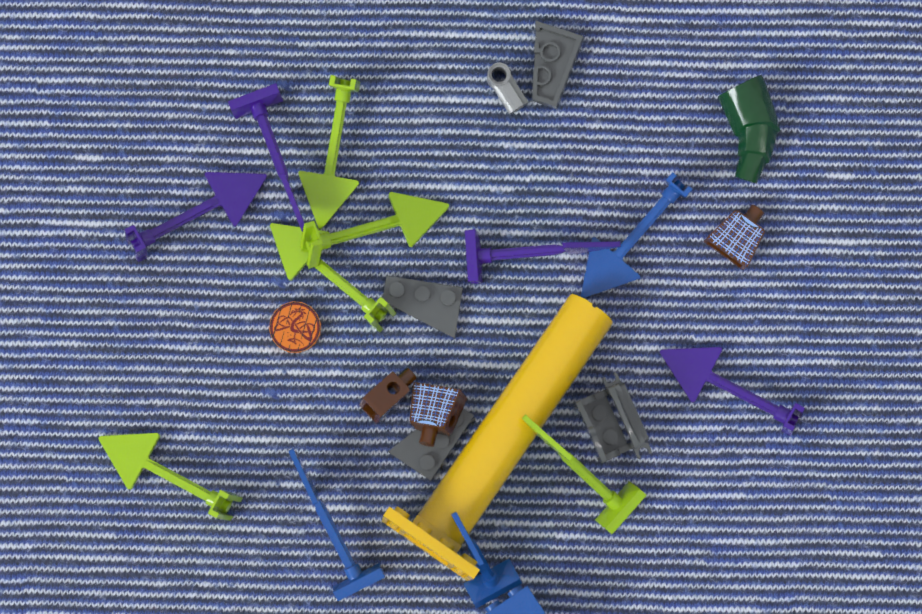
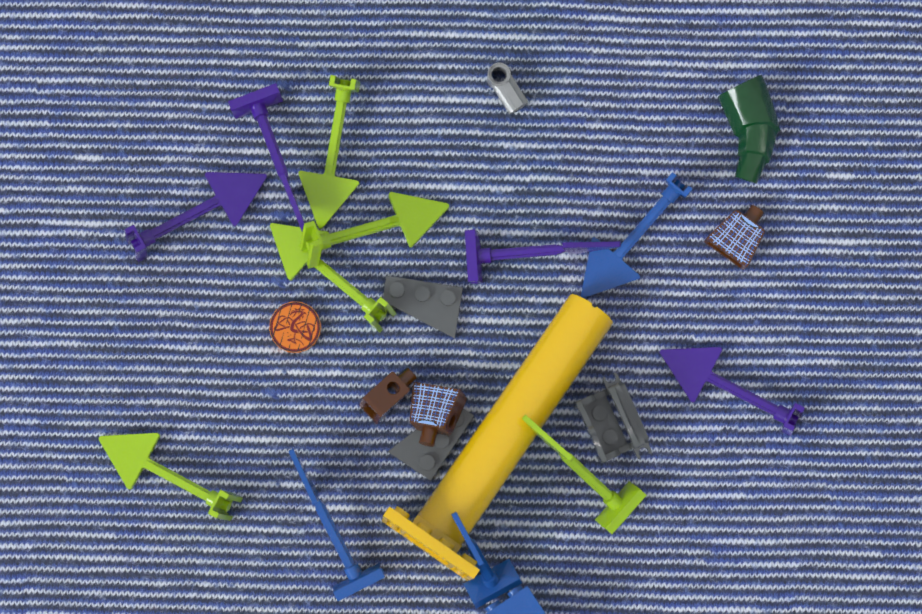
(553, 62): dark grey wing -> none

